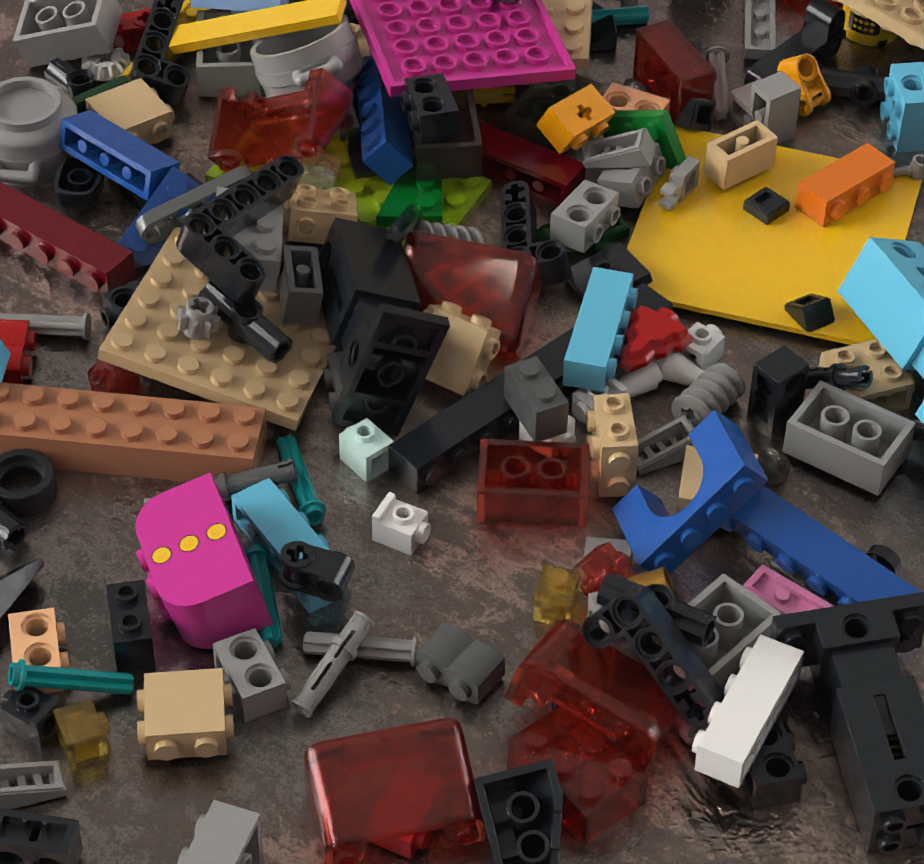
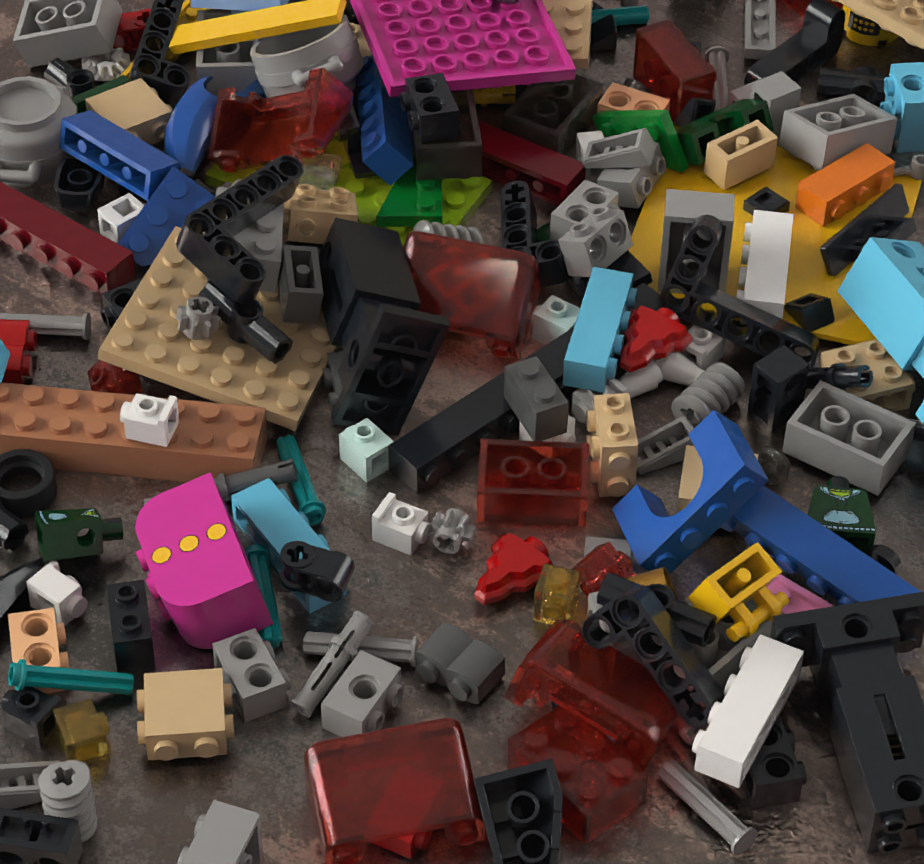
(55, 590): none -> white brick
(59, 530): none -> dark green torso
(69, 794): none -> light grey piece
(118, 216): none -> white brick
(150, 419): none -> white brick
(192, 123): none -> blue piece
(192, 199): dark grey beam -> none
(362, 696): none -> light grey brick
(404, 225): black axle -> none
(452, 530): none -> light grey gear
(464, 351): tan brick -> none
(511, 567): none -> red rock
(553, 319): none -> light aqua brick
(576, 119): light orange brick -> none
(595, 241): none -> light grey brick
(680, 212): none -> light grey brick
(681, 183): light grey plate -> none
(707, 807): none -> light grey axle
(721, 122): none -> dark green arch
(726, 306): none -> black beam
(735, 585): none -> yellow brick
(766, 261): none -> white brick
(806, 73): light orange piece -> none
(835, 128): none -> light grey brick
(844, 512): none -> dark green torso
(879, 220): none -> black bracket

